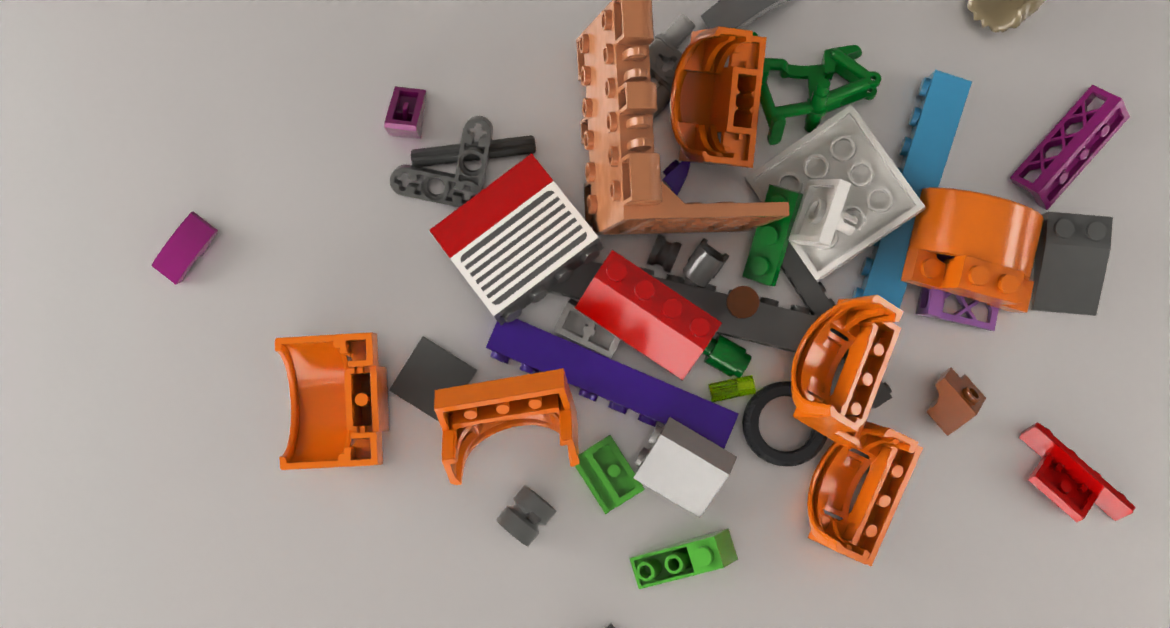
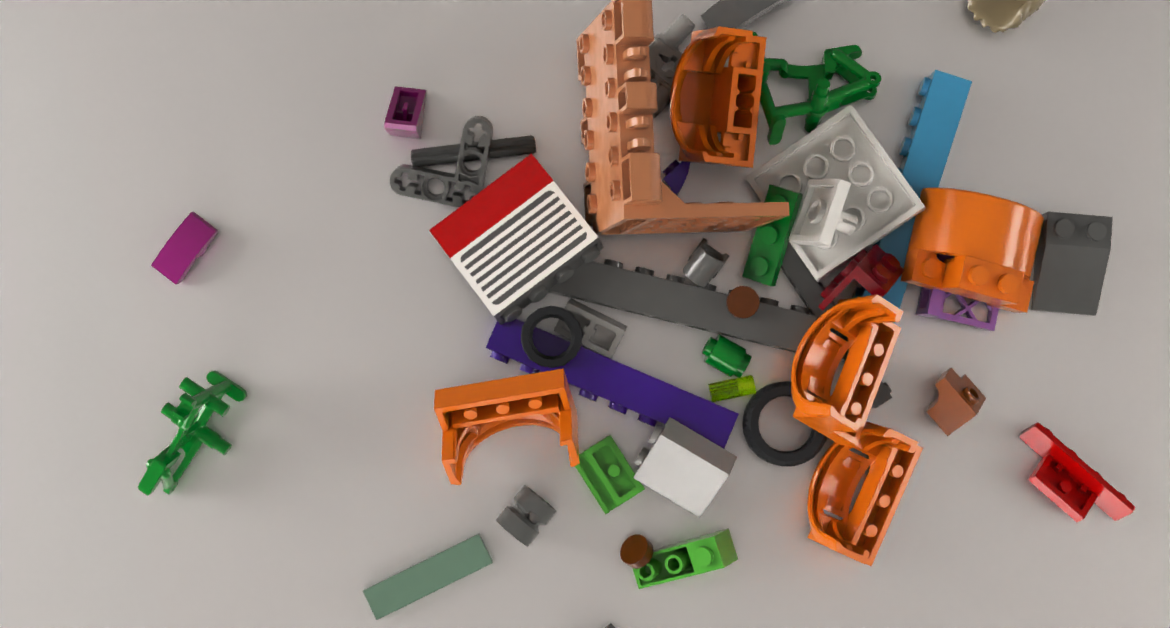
(192, 430): none -> green piece
(335, 401): orange piece -> none
(428, 576): none -> sand green tile
(429, 370): dark grey tile -> none
(527, 334): none -> black tyre
(636, 551): none -> reddish brown tile
(647, 315): red slope -> none
(664, 253): dark grey wheel -> none
(871, 269): none -> dark red bracket
(1078, 147): magenta fence -> none

